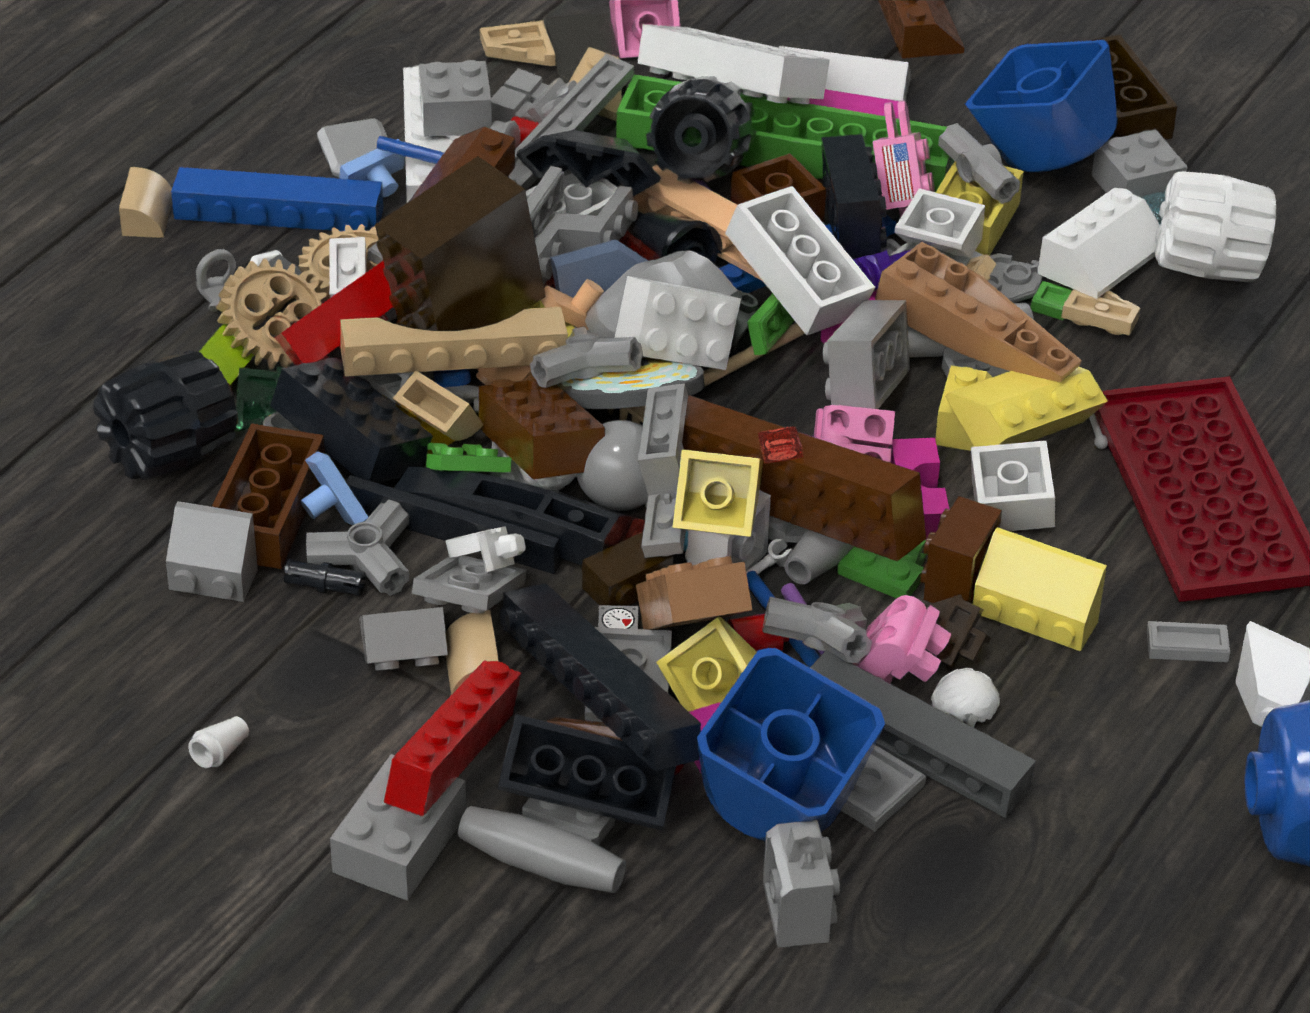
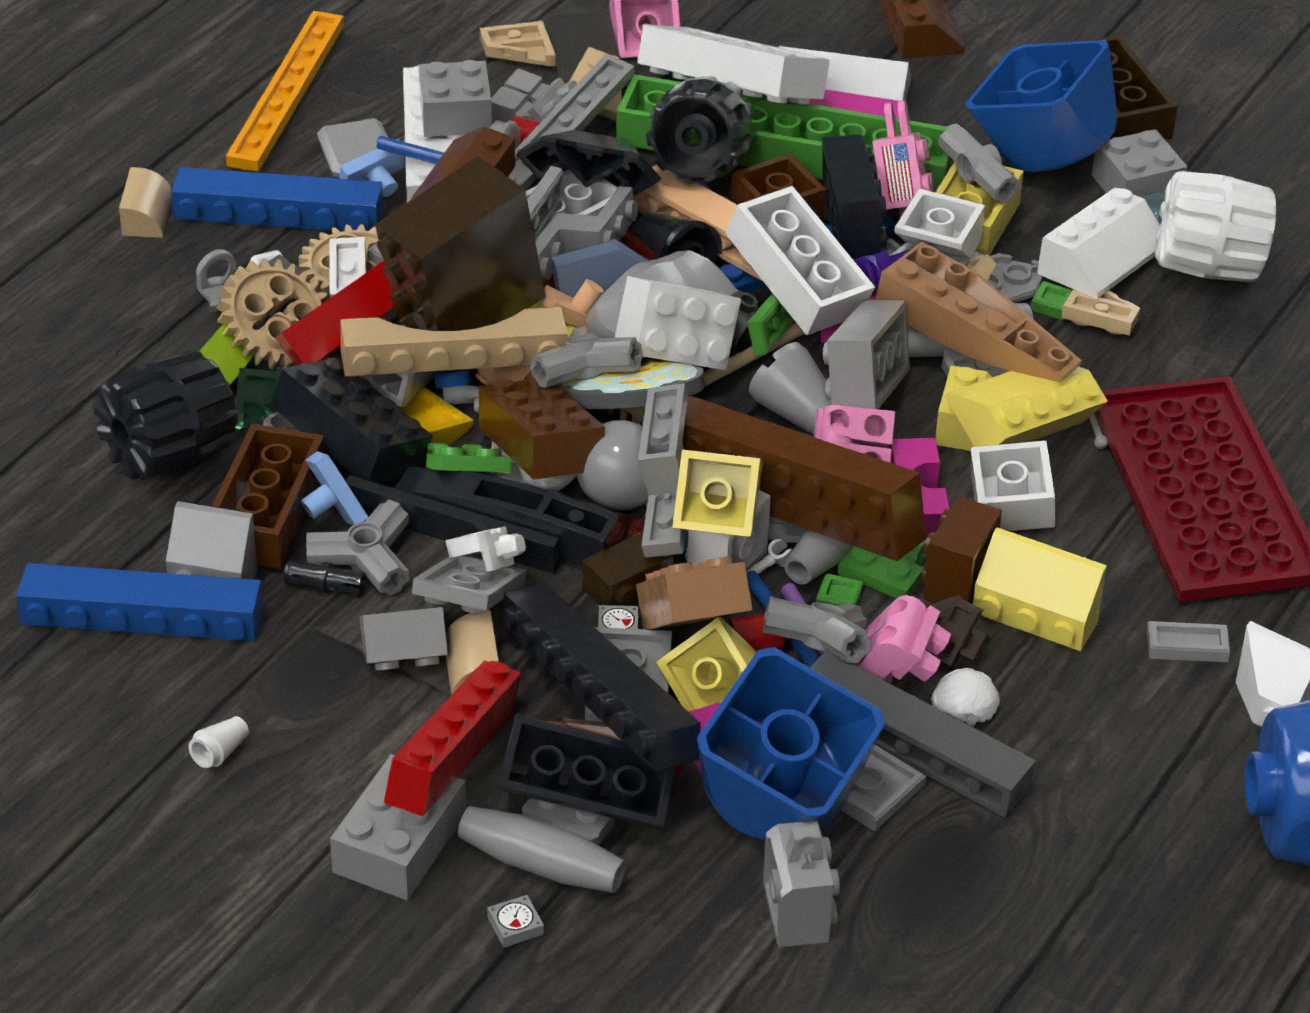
(140, 602): none -> blue brick
(284, 92): none -> light orange plate
(438, 407): tan brick -> none
(515, 921): none -> tile
(780, 445): clear red tile -> none
(791, 386): none -> light grey cone
(839, 590): none -> bright green tile

